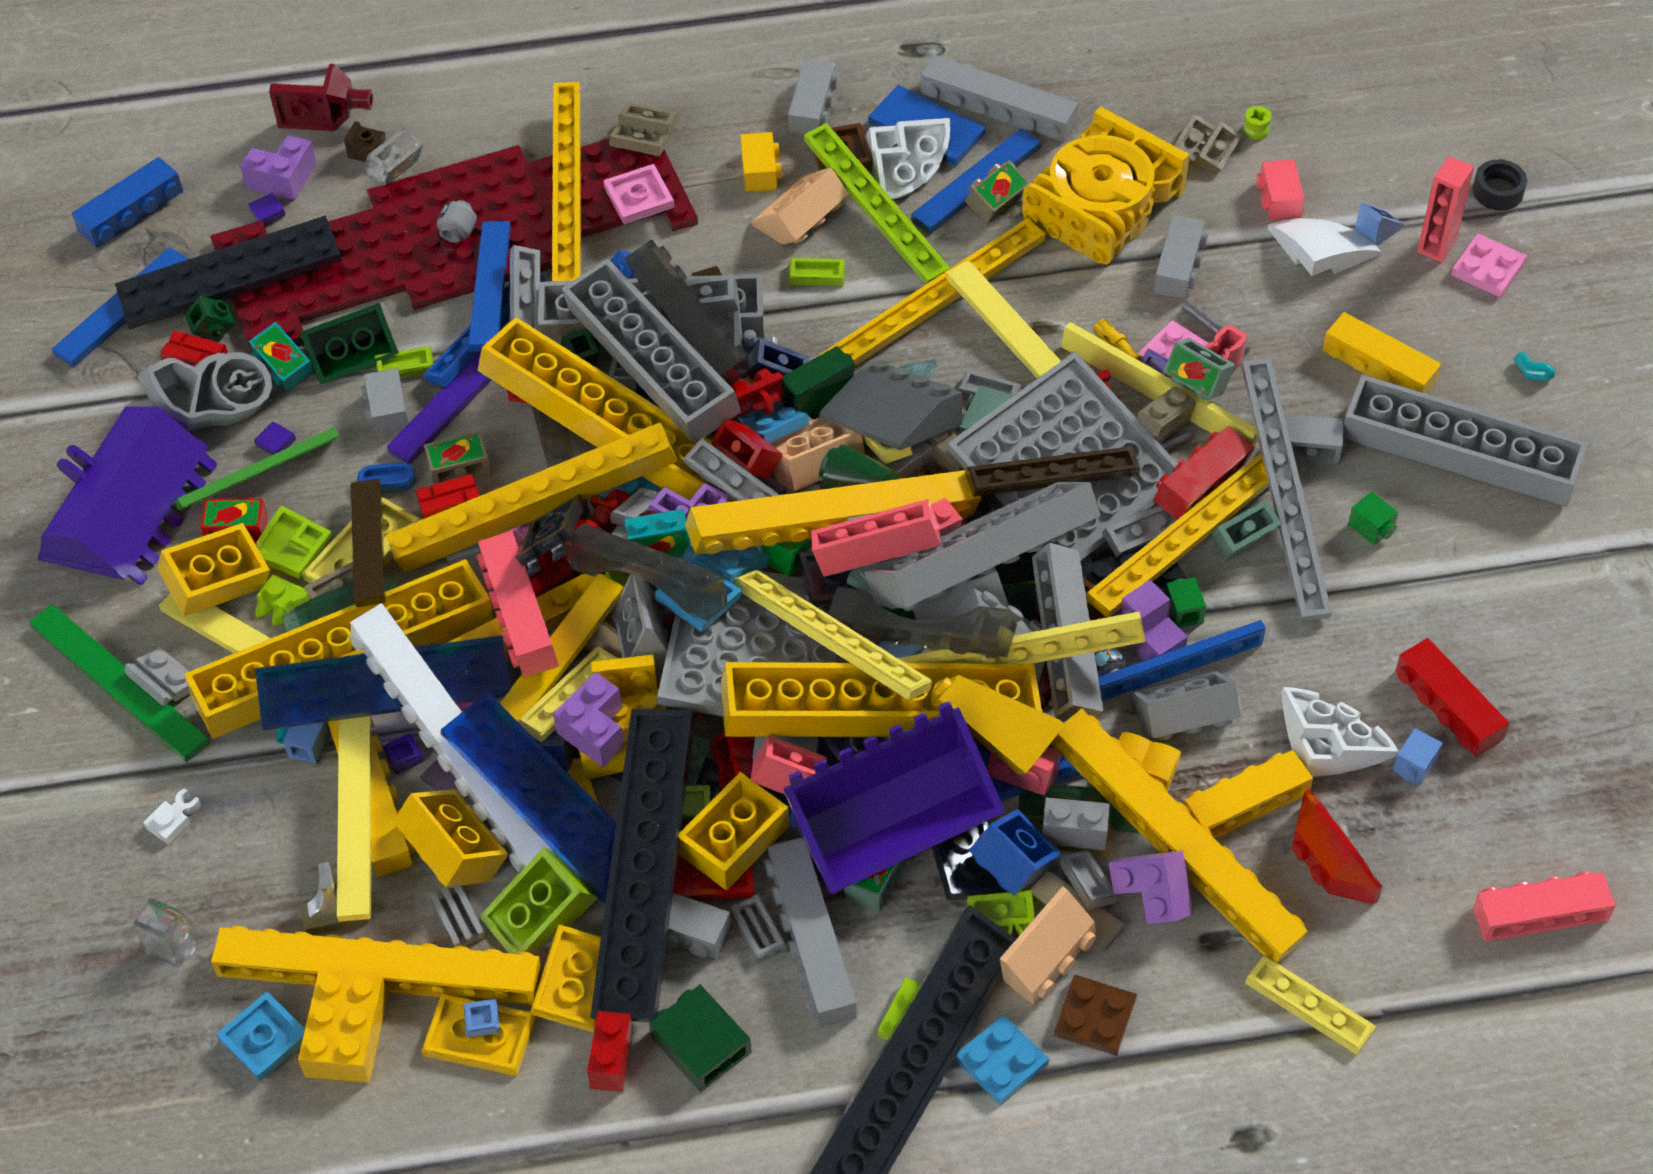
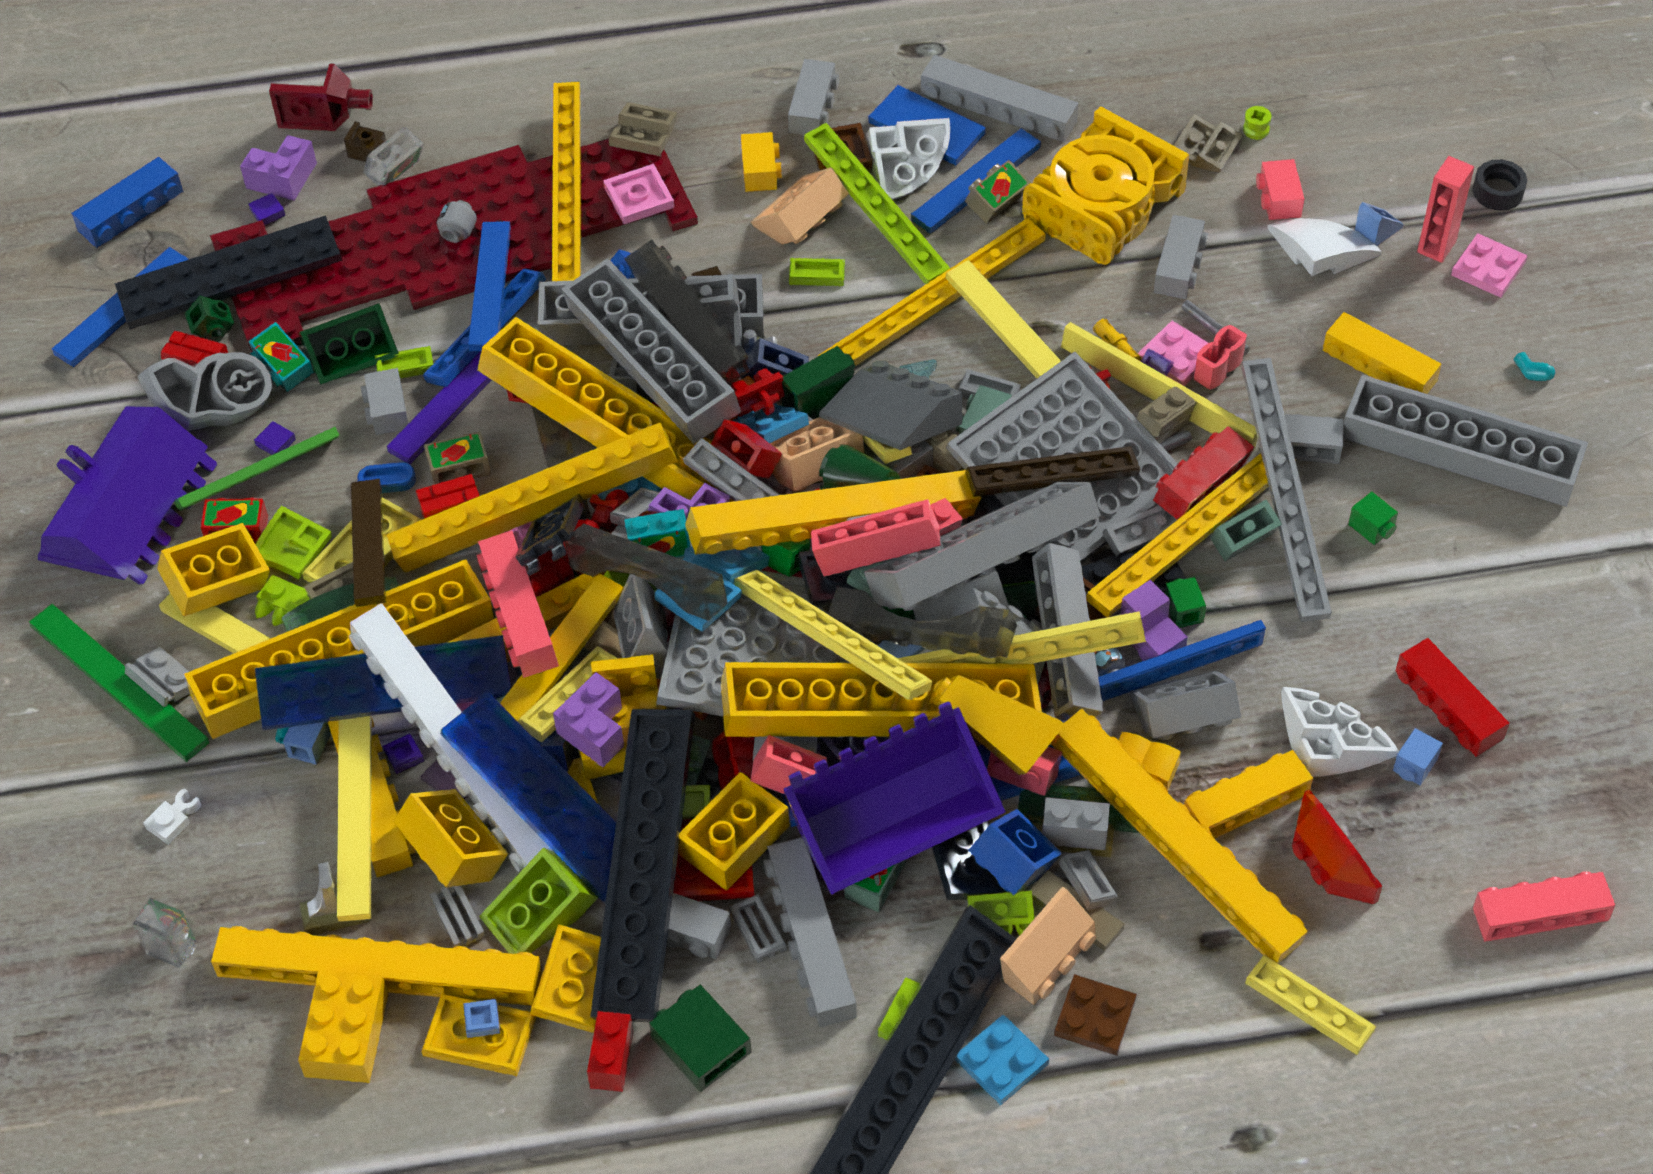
(262, 1036): dark azure plate -> none
(524, 284): light grey plate -> none
(582, 345): dark green brick -> none
(1160, 879): medium lavender brick -> none
(1198, 369): brick -> none

